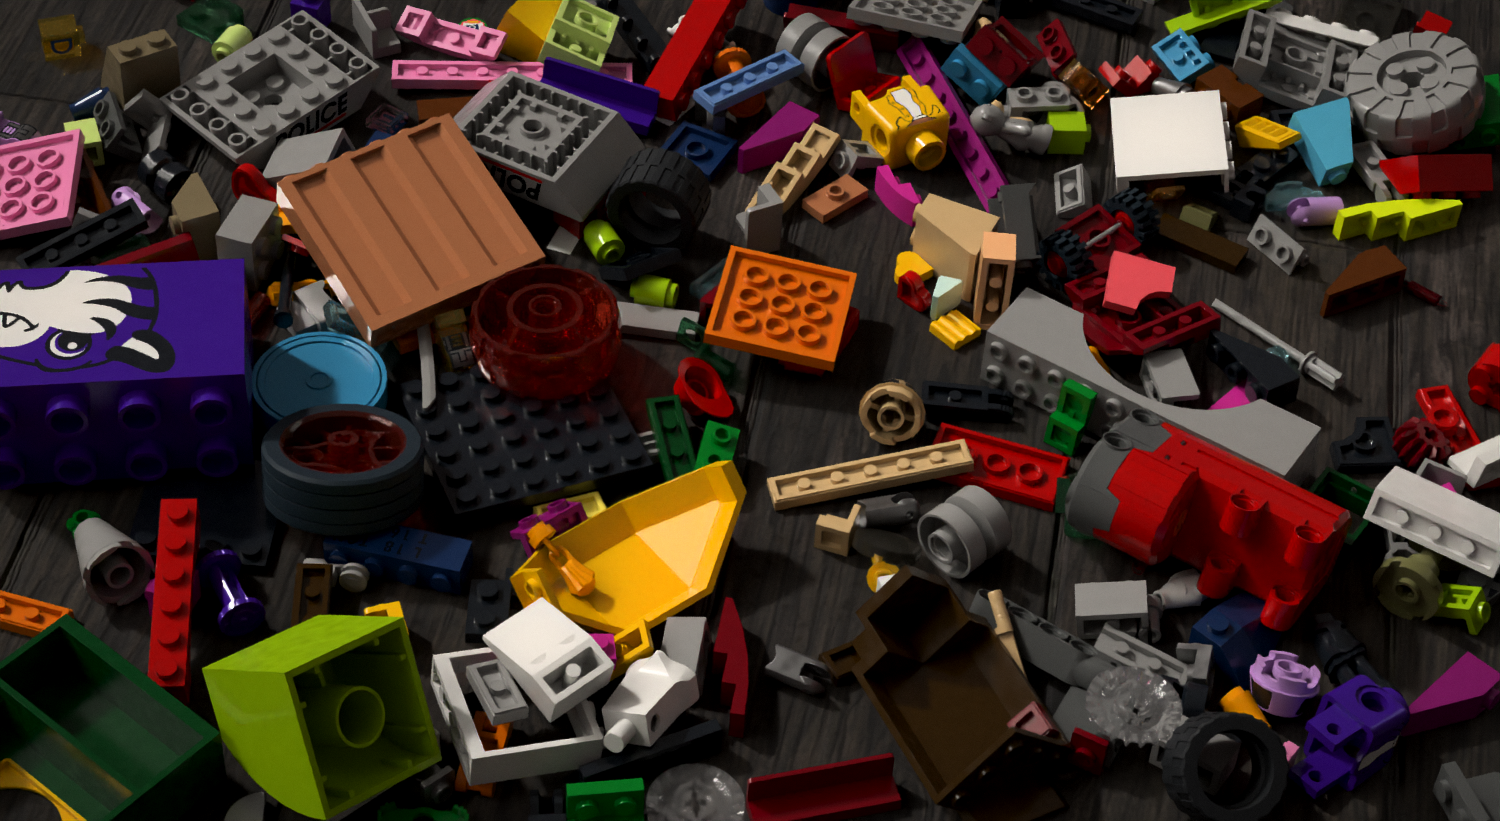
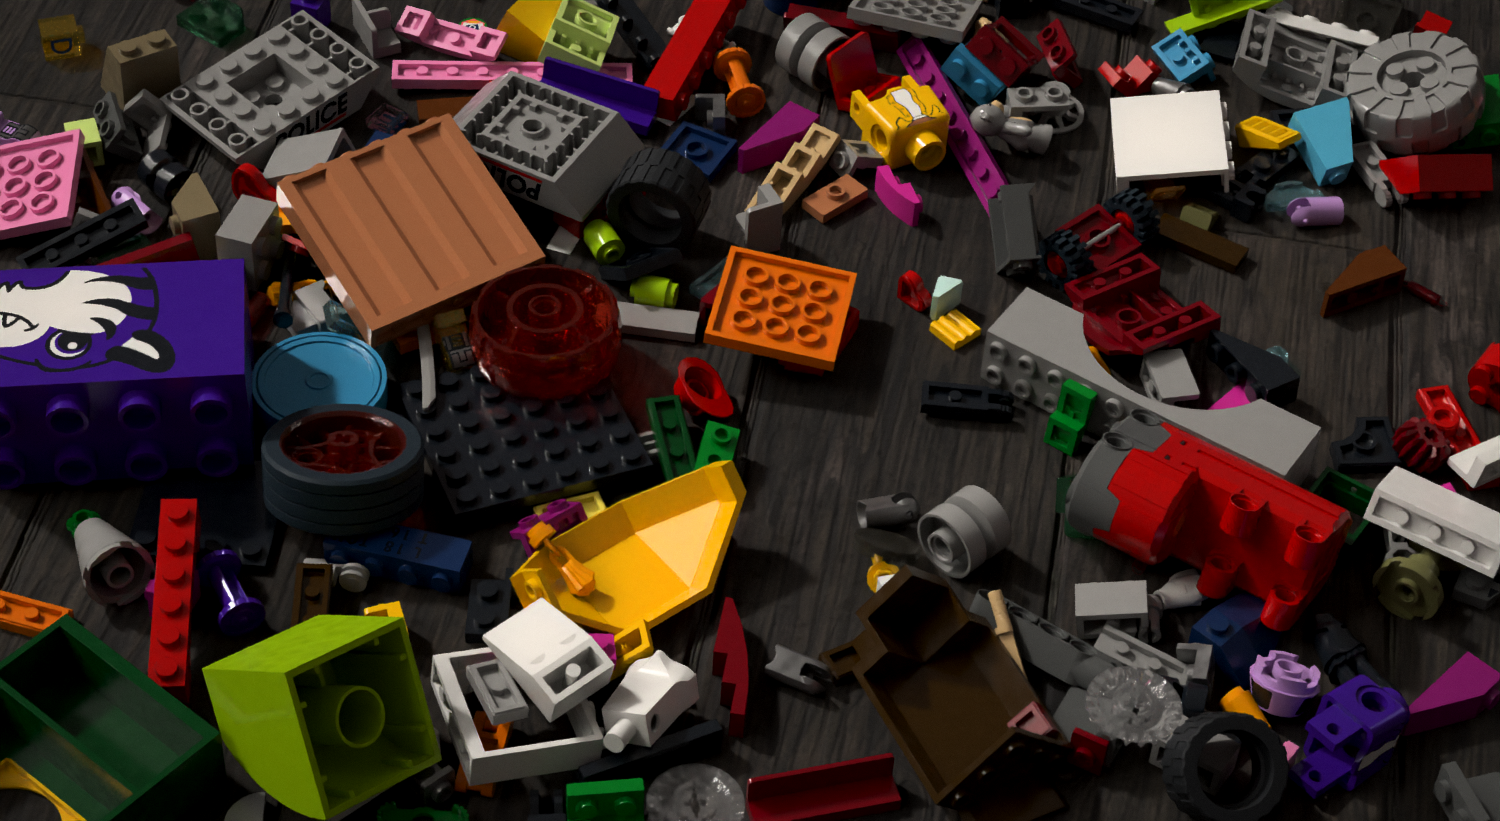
(85, 106): dark blue cone -> none
(230, 41): yellowish green brick -> none
(688, 643): light grey hinge -> none
(704, 350): clear green bracket -> none
(748, 81): medium blue tile -> none
(837, 533): tan panel -> none
(870, 474): tan tile -> none
(892, 411): tan cone -> none
(912, 261): yellow tile -> none
(951, 239): tan slope -> none
(994, 278): light nougat brick -> none
(1007, 468): red tile -> none
(1069, 132): lime brick -> none
(1072, 192): light grey slope -> none
(1081, 82): clear orange leg -> none
(1134, 281): coral tile -> none
(1241, 100): reddish brown brick -> none
(1277, 245): light grey hinge -> none
(1309, 363): light grey piece -> none
(1403, 217): neon yellow slope -> none
(1441, 475): light grey bracket -> none
(1465, 603): lime bracket -> none

